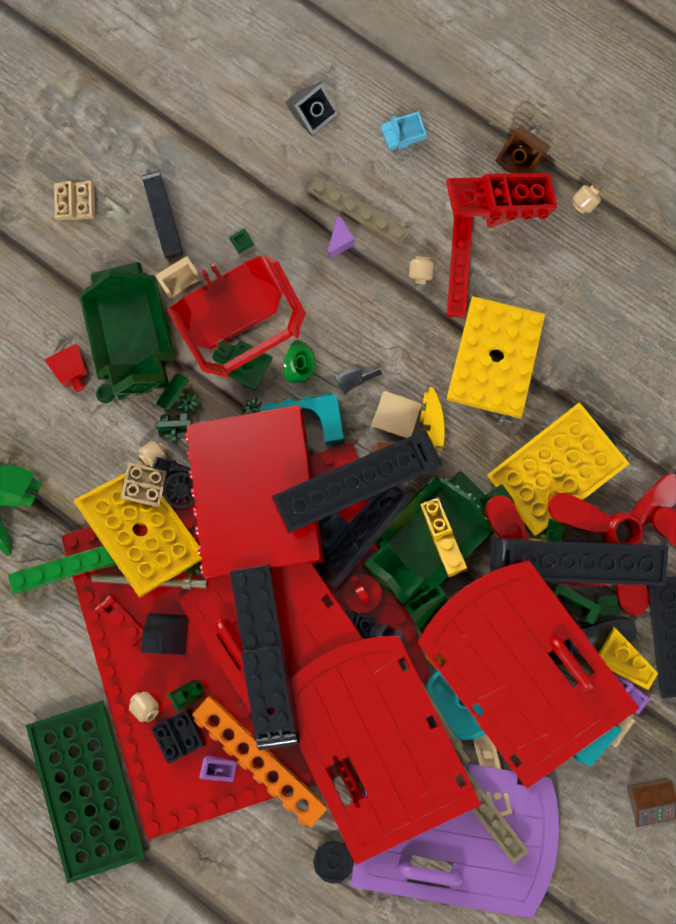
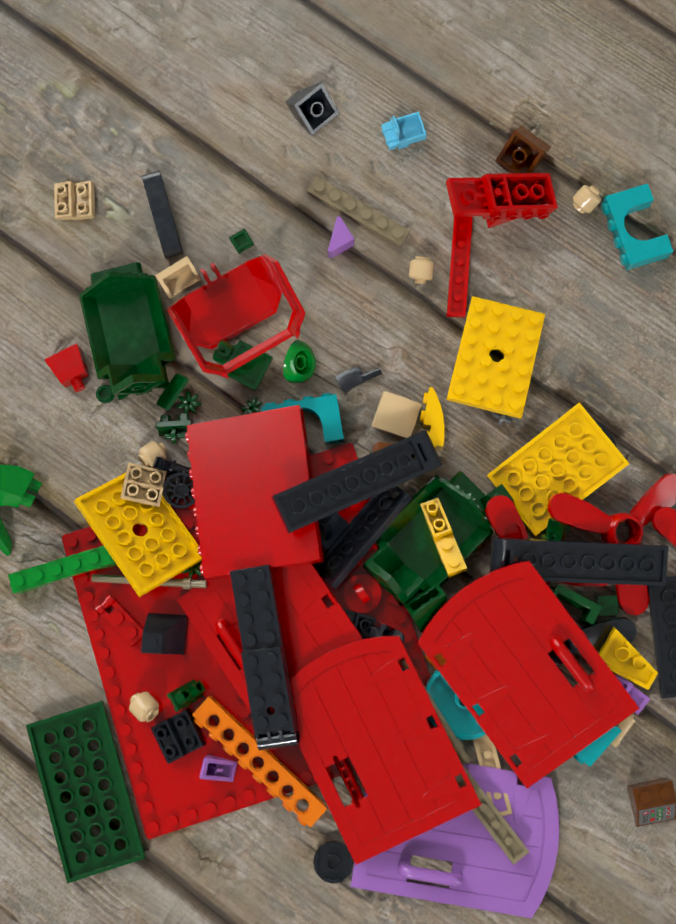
(633, 251): none -> teal arch

